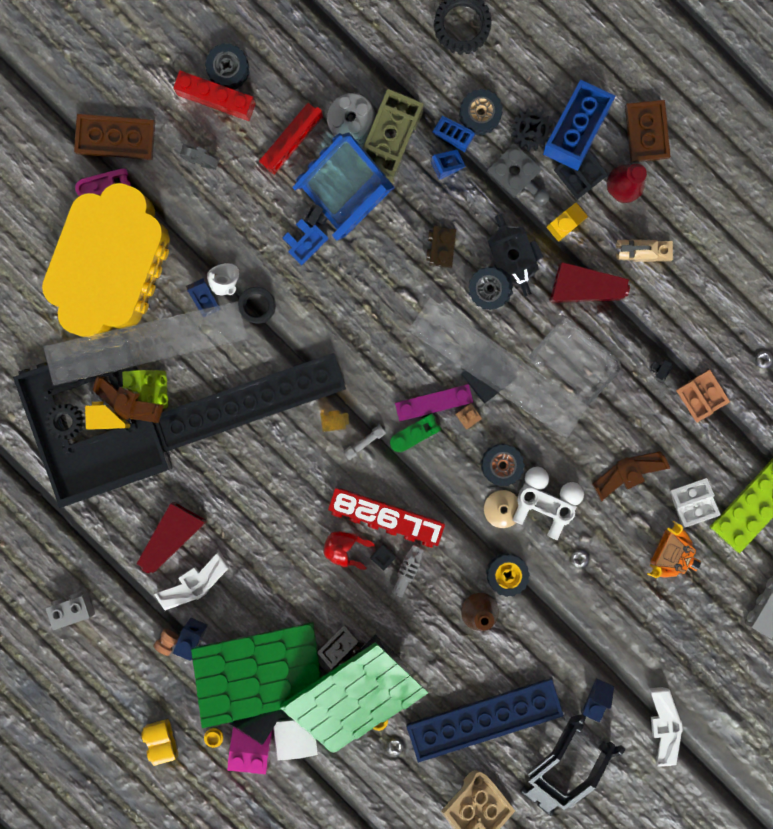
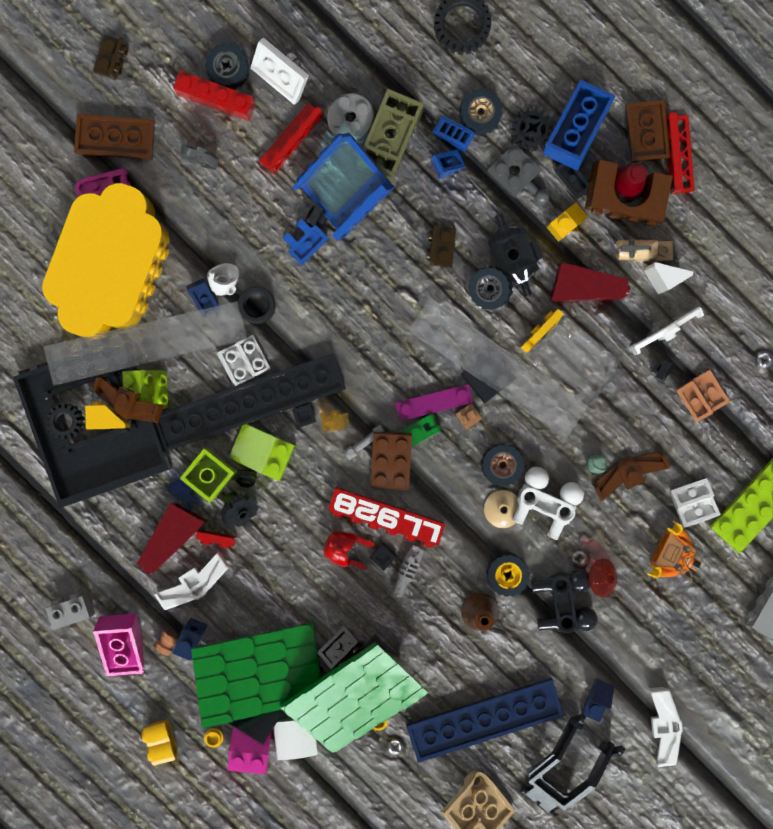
(111, 57): none -> dark brown bracket
(120, 644): none -> dark pink slope
(182, 491): none -> clear blue plate
(208, 474): none -> lime brick
(223, 540): none -> red plate
(238, 509): none -> black plant
(243, 361): none -> white slope
(246, 478): none -> black plate
(262, 451): none -> lime slope
(279, 70): none -> white plate
(304, 415): none -> black plate
(391, 460): none -> reddish brown plate
(539, 331): none -> yellow plate
(583, 618): none -> black piece
(597, 463): none -> sand green piece
(602, 196): none -> reddish brown arch
(603, 578): none -> clear red dish
(665, 277): none -> white slope
(667, 332): none -> white plate
(674, 161): none -> red fence

